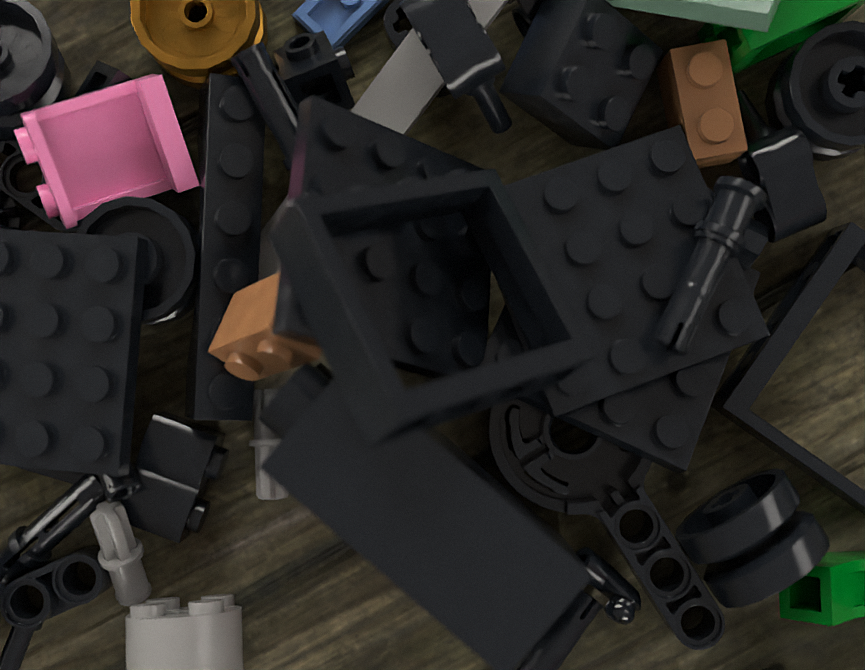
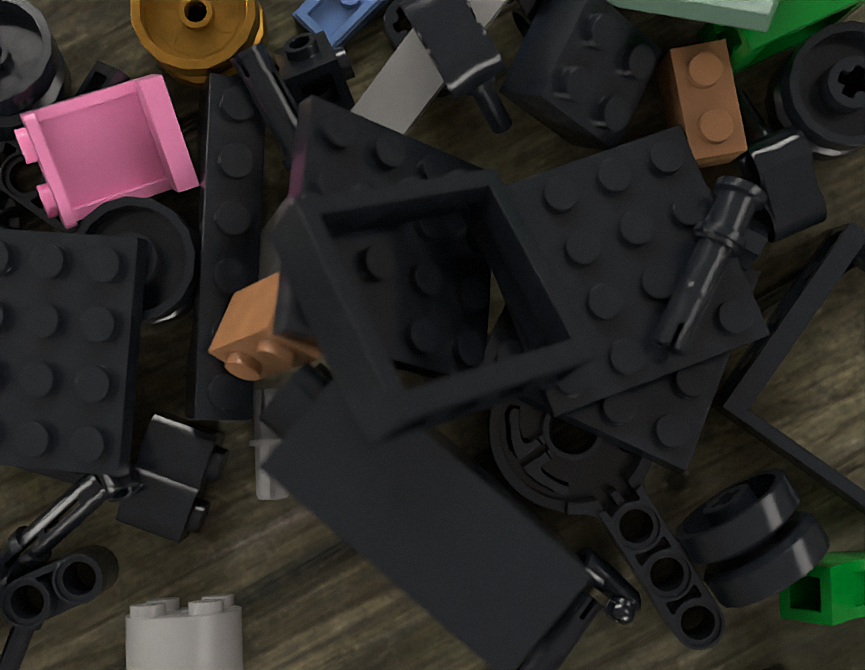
(120, 553): light grey axle -> none

